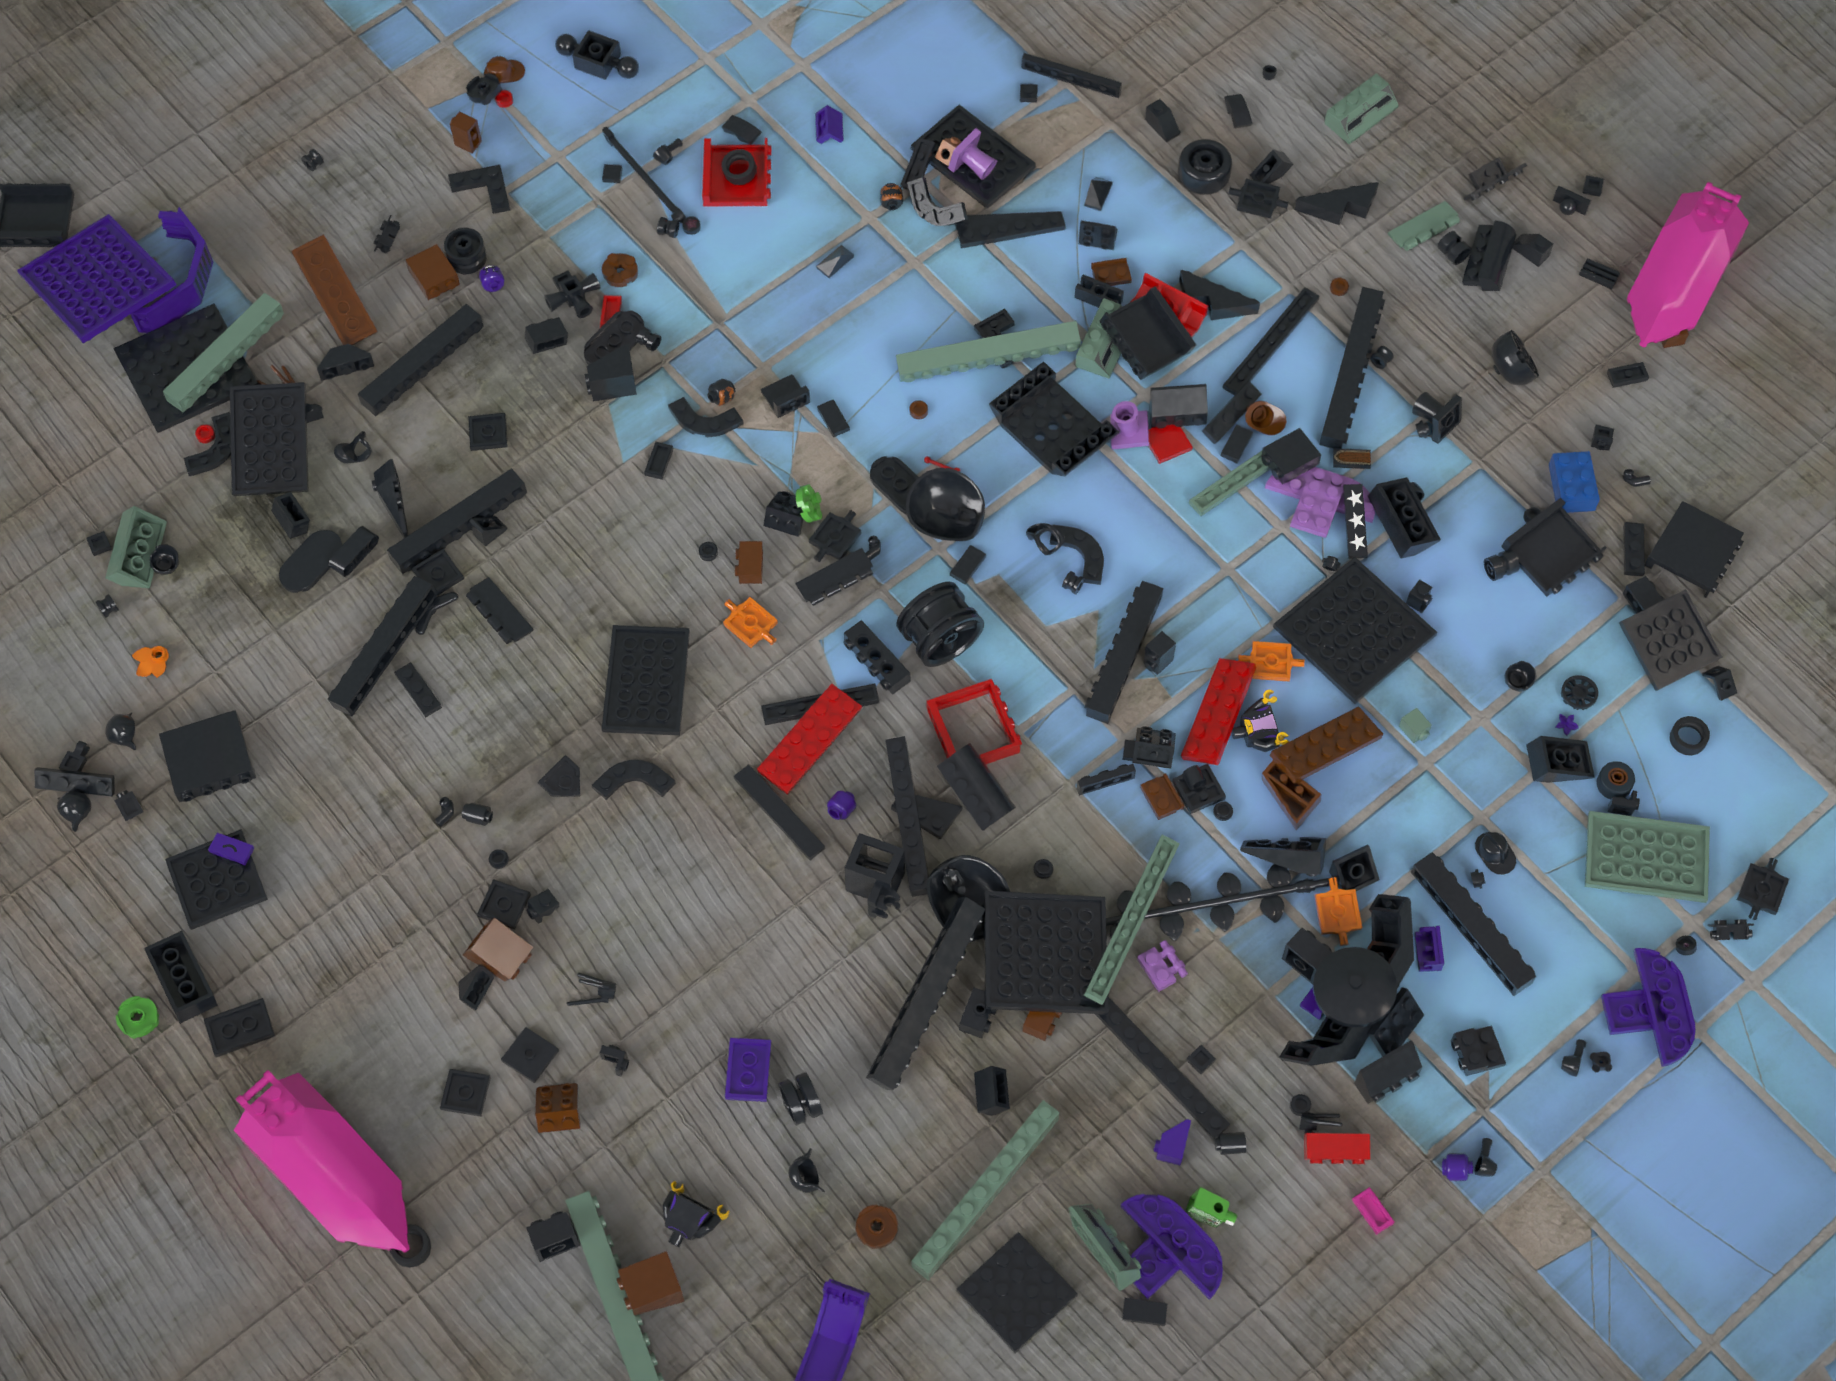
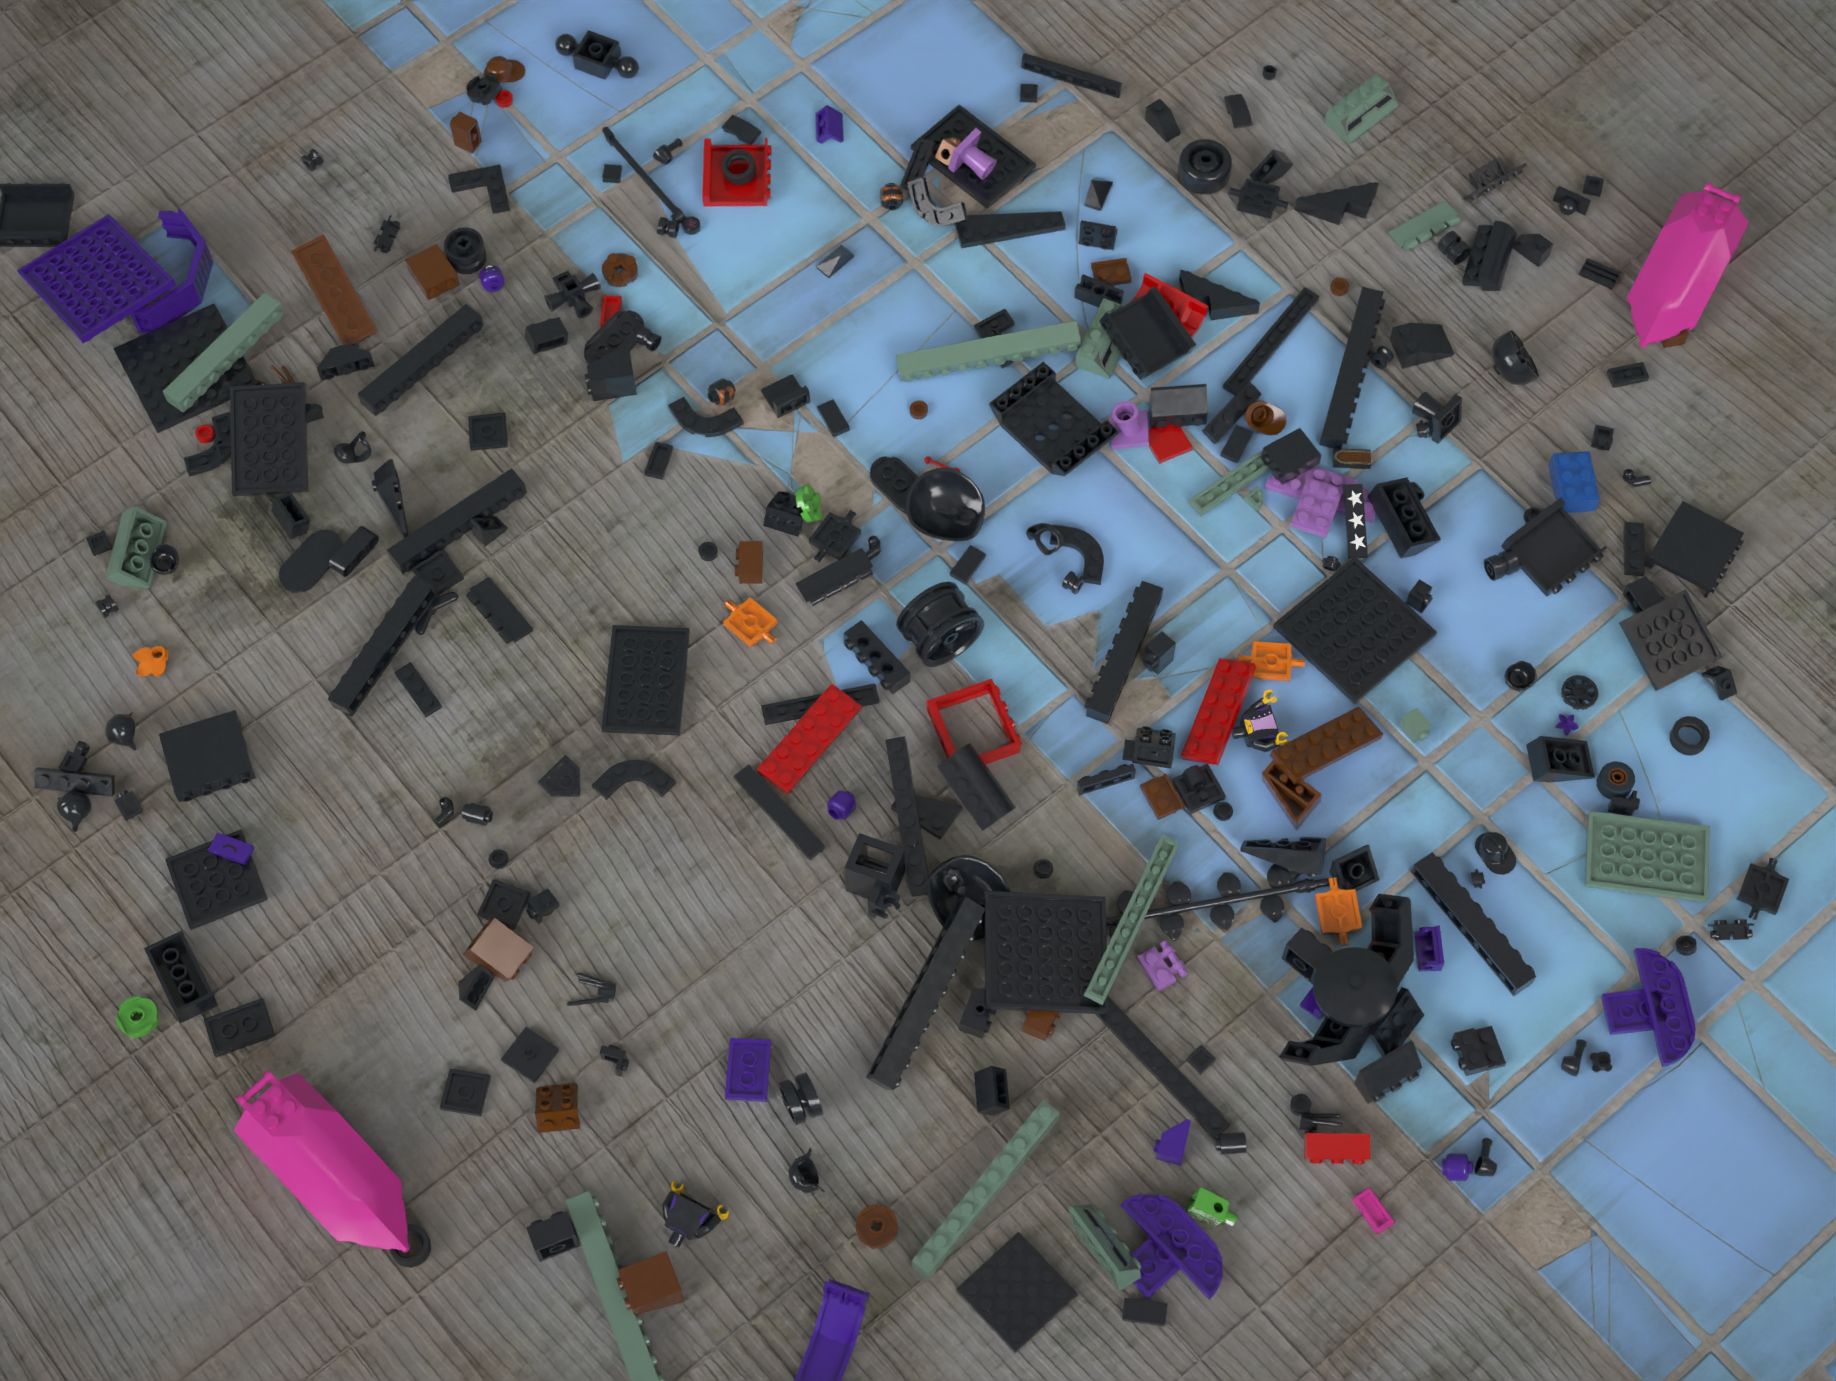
(1255, 499): none -> sand green tile
(1420, 343): none -> black slope

